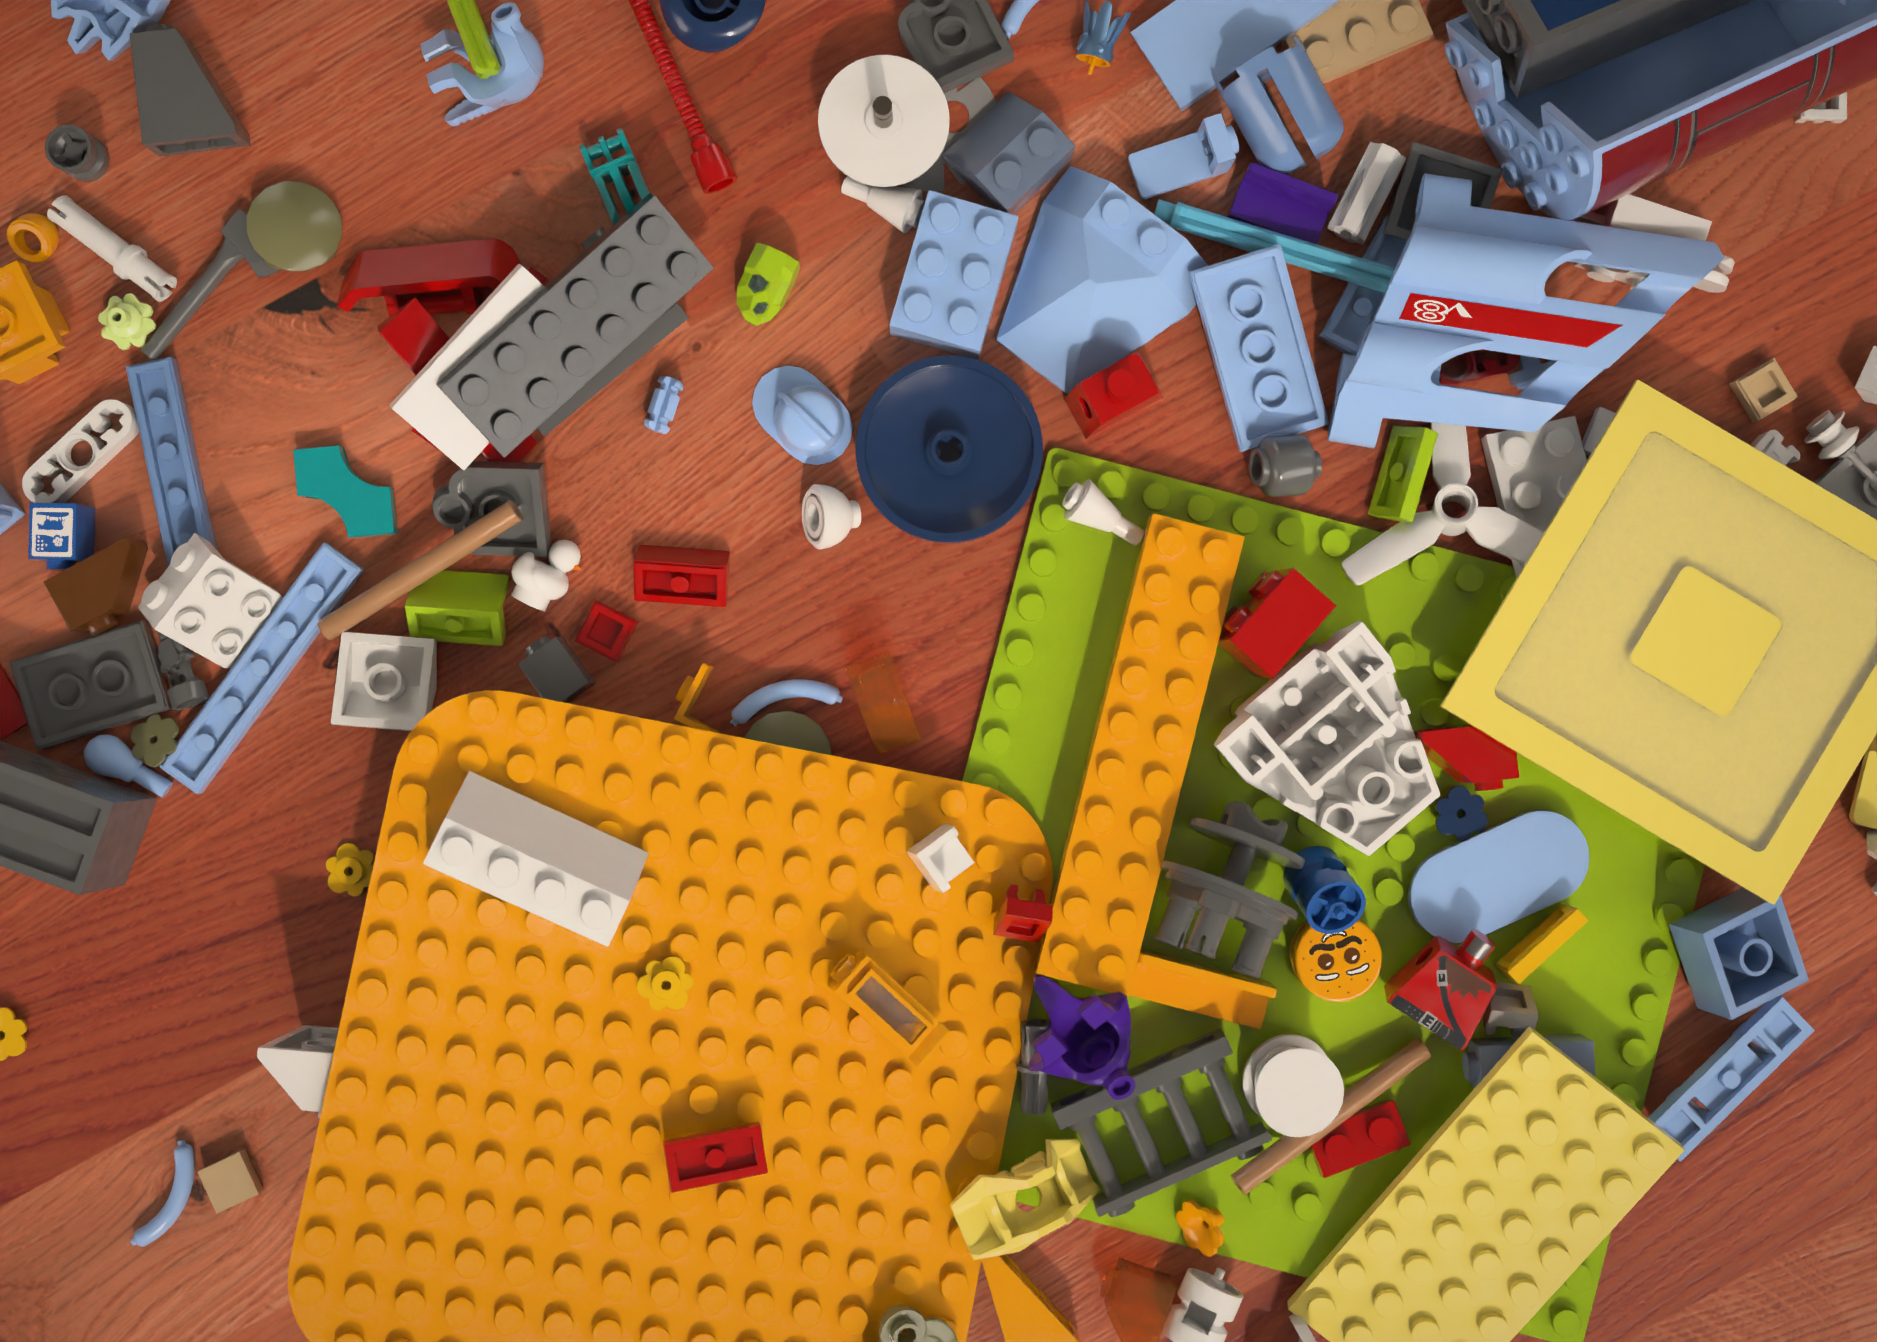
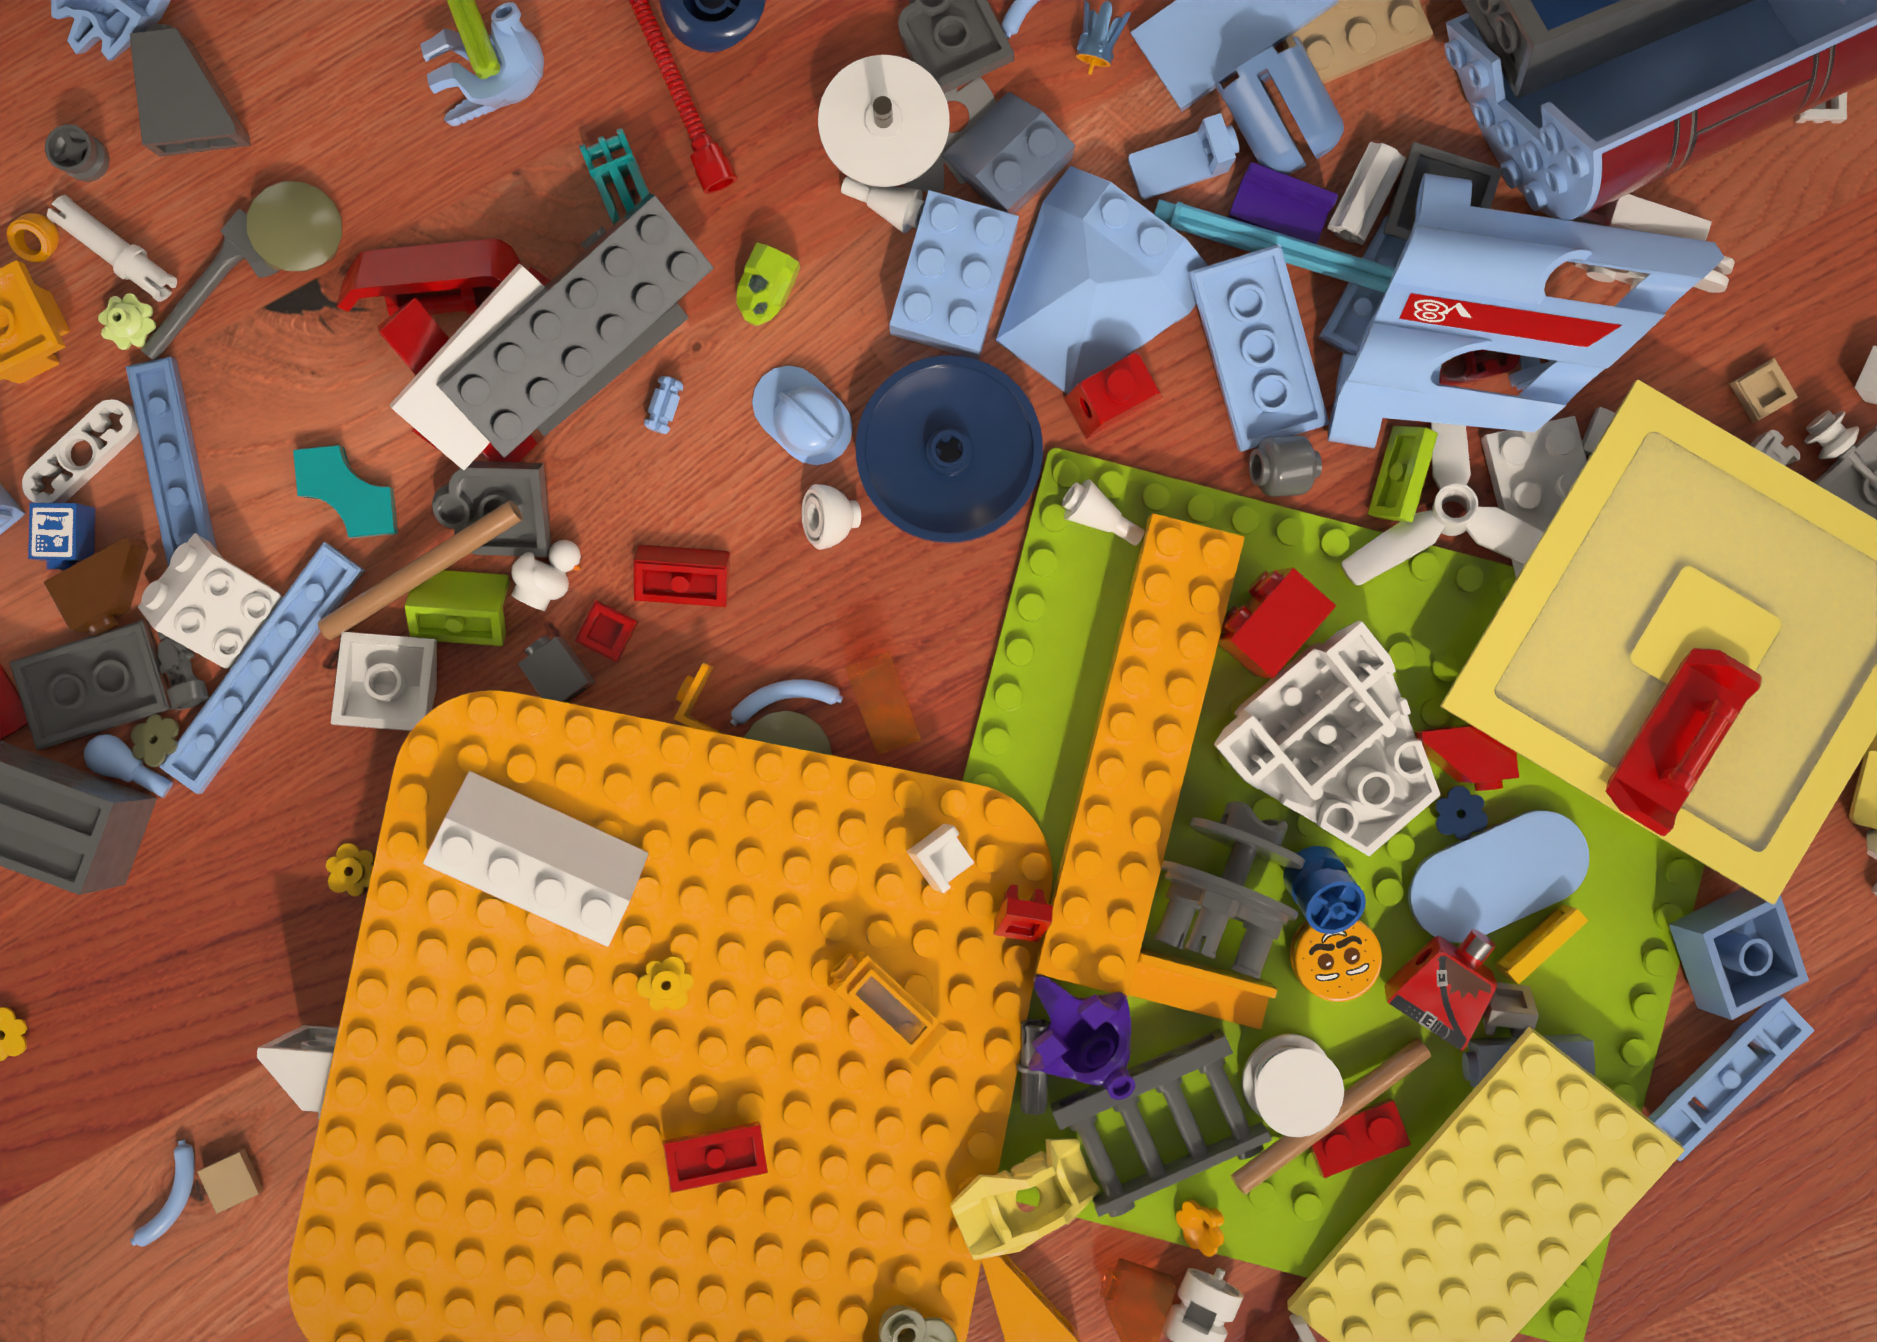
(1680, 737): none -> red piece

